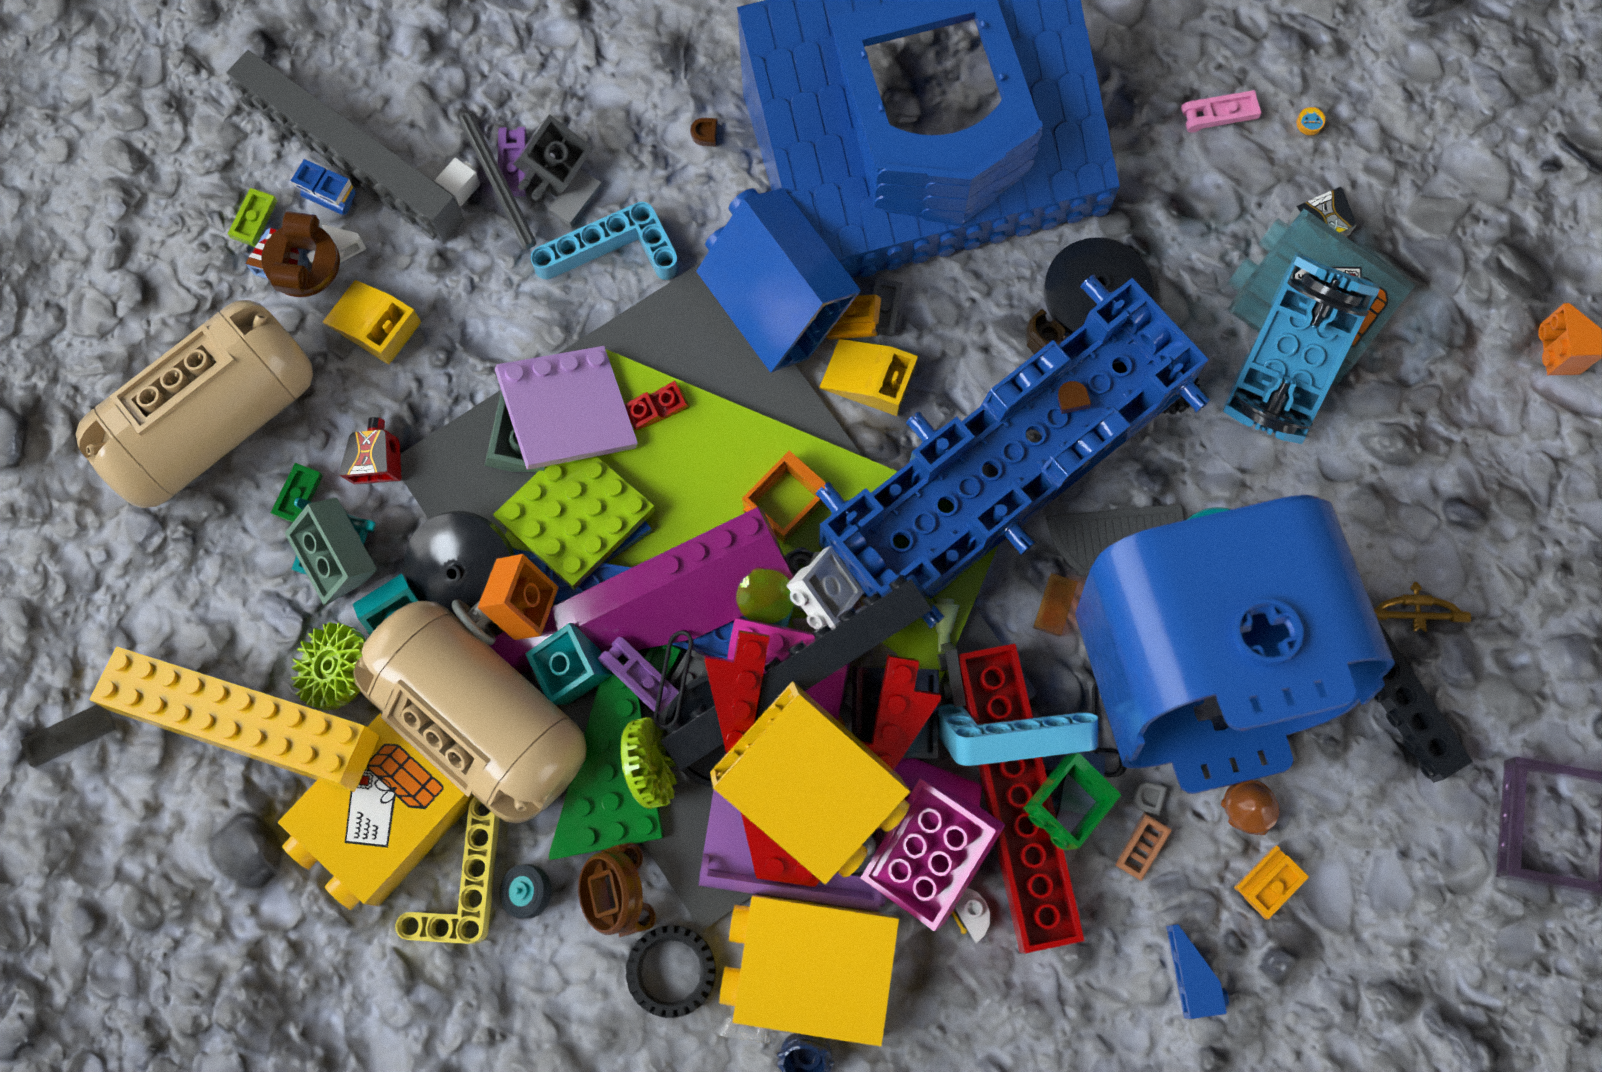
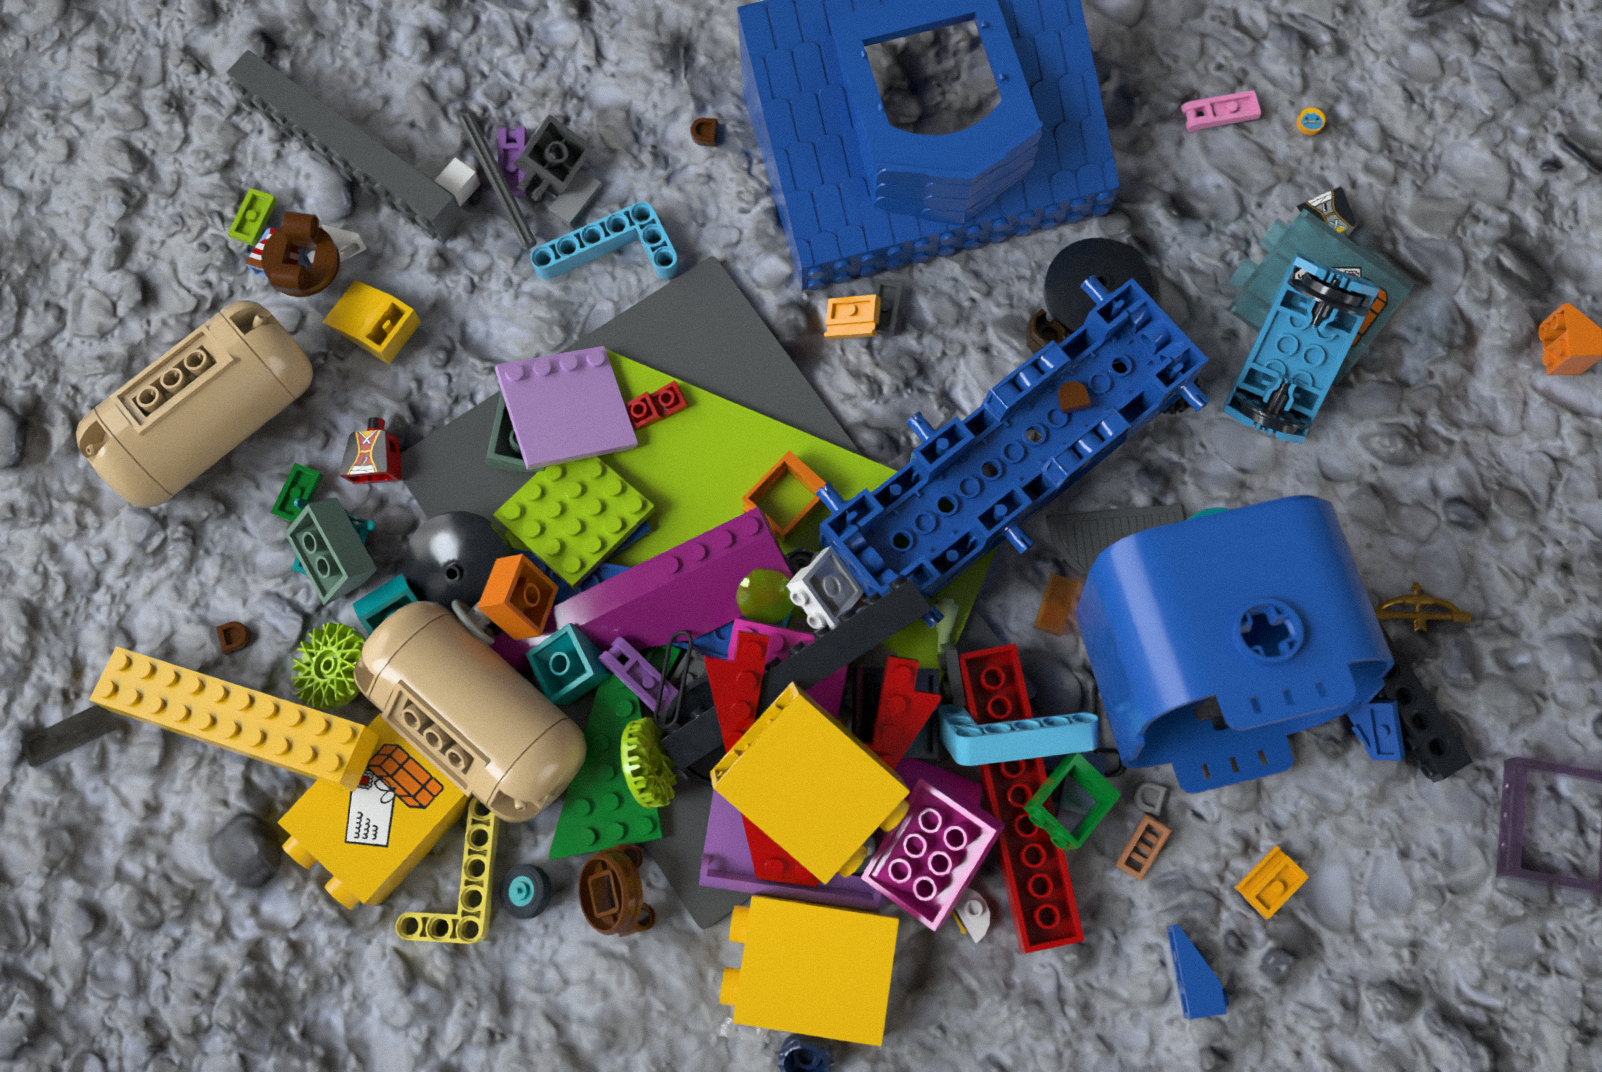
(233, 637): none -> reddish brown tile
(324, 187): blue hips -> none
(635, 963): black tyre -> none
(776, 278): blue brick -> none
(870, 374): yellow slope -> none
(1251, 807): dark orange hair -> none
(1379, 729): none -> blue wing

